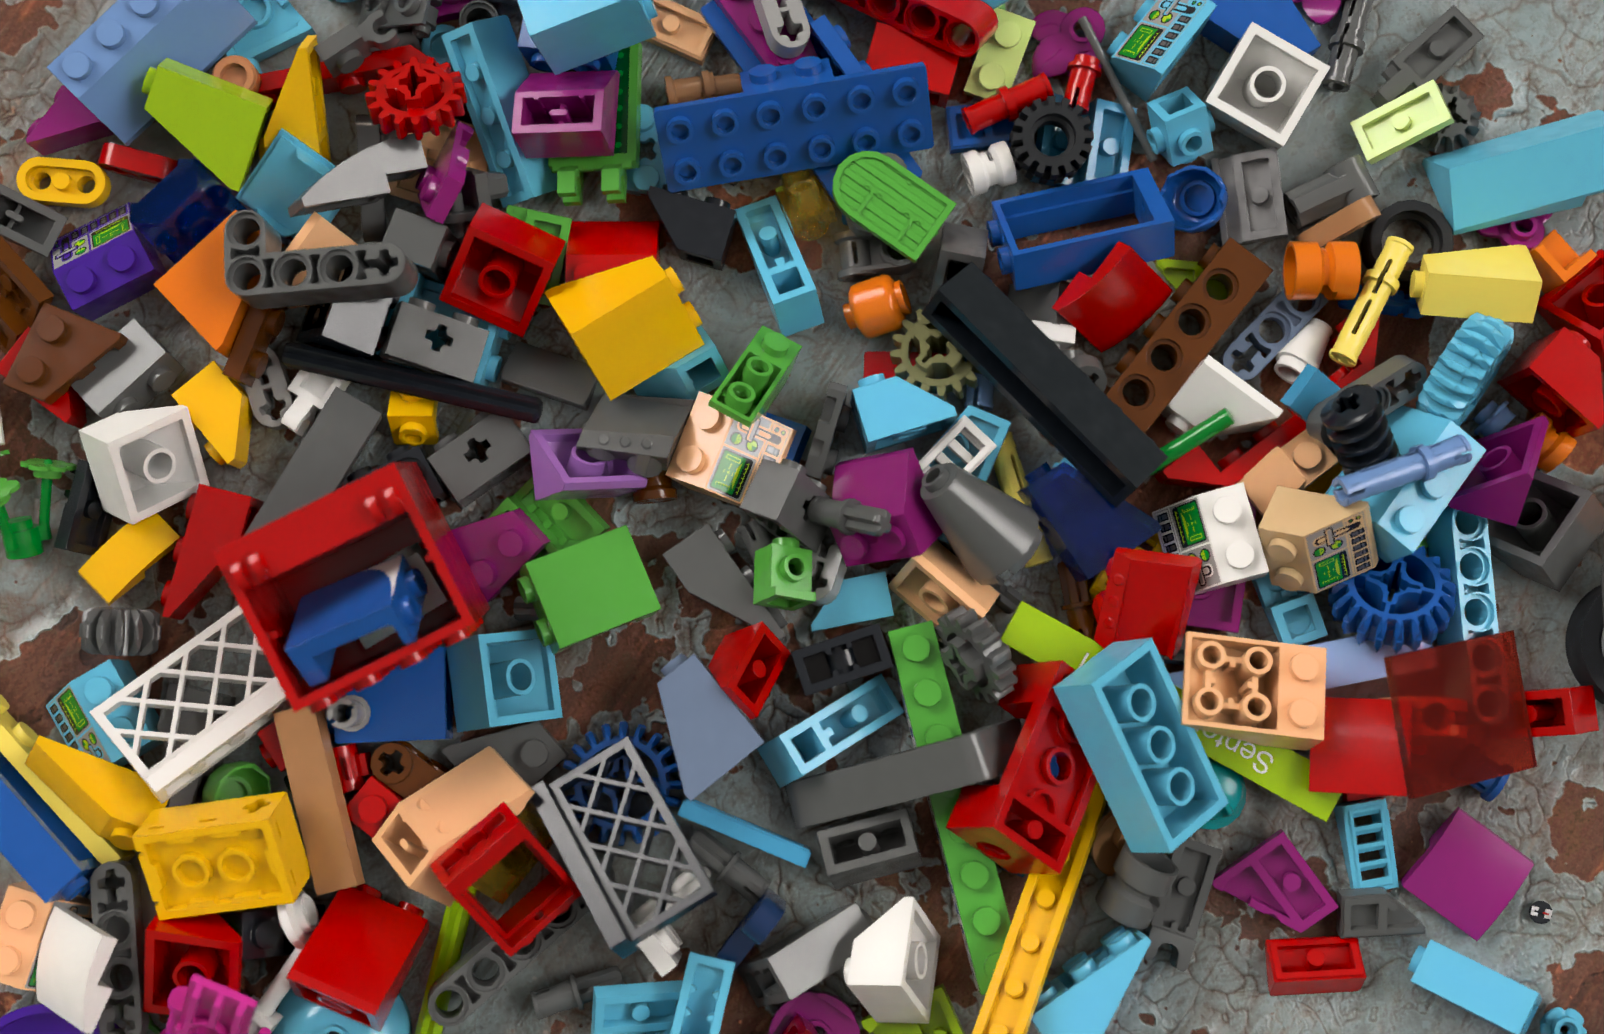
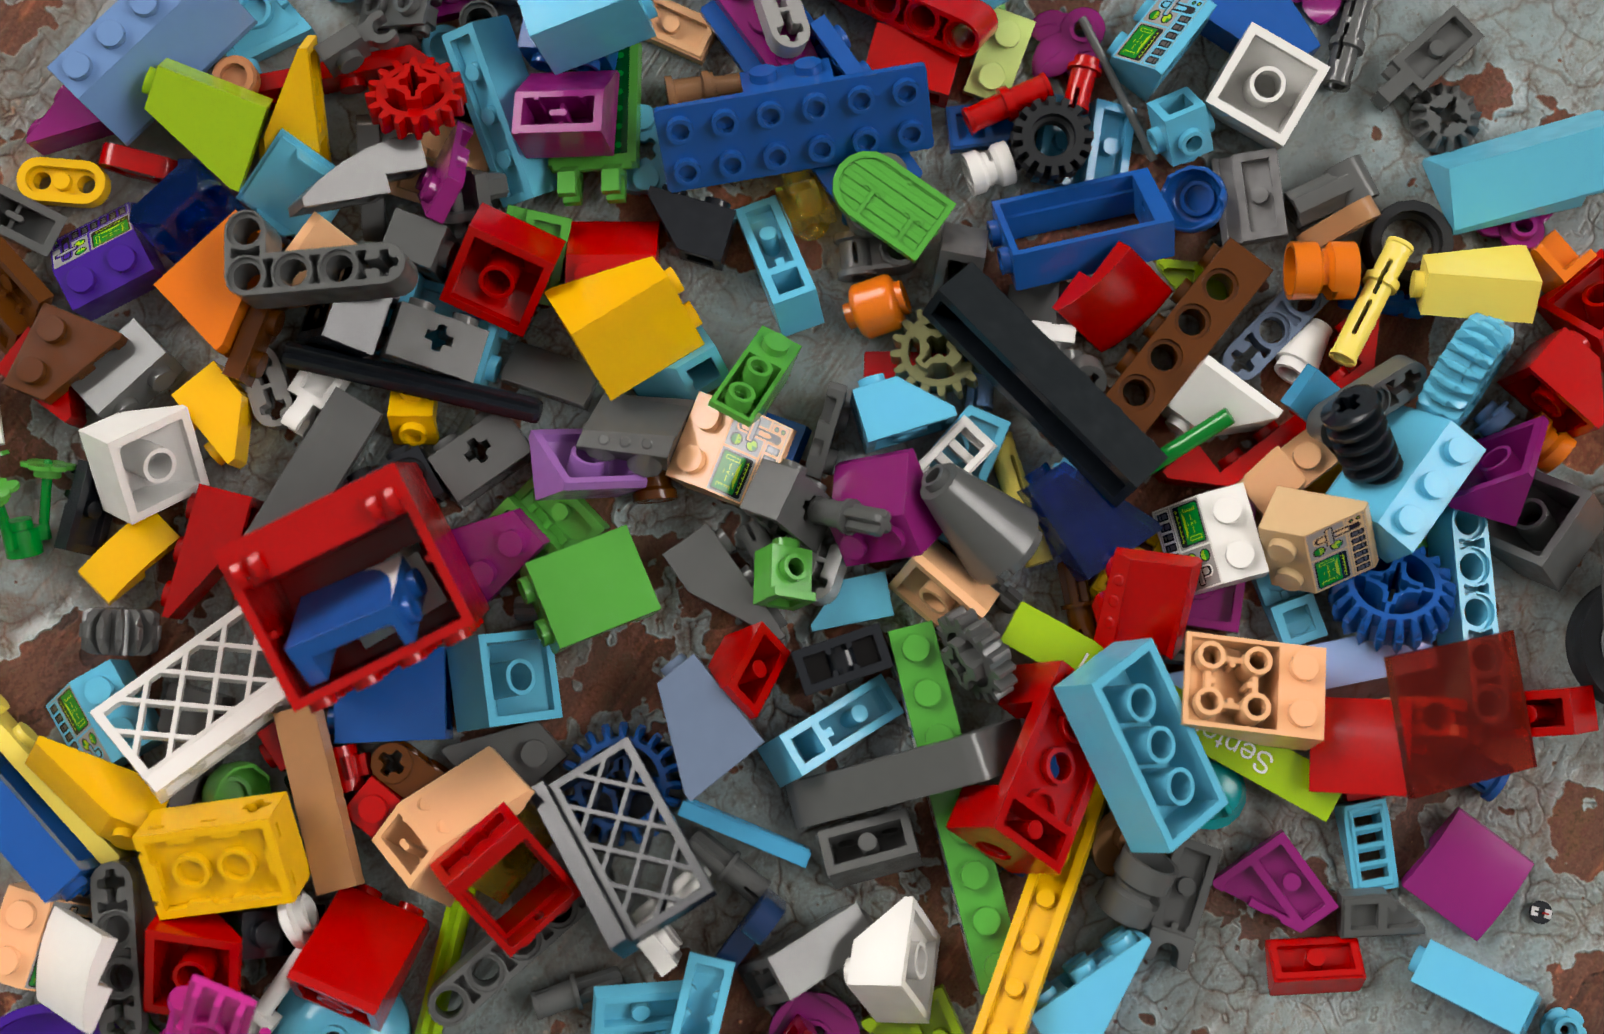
(360, 713): light grey pin -> none
(1402, 122): yellowish green plate -> none
(1418, 464): medium blue pin -> none

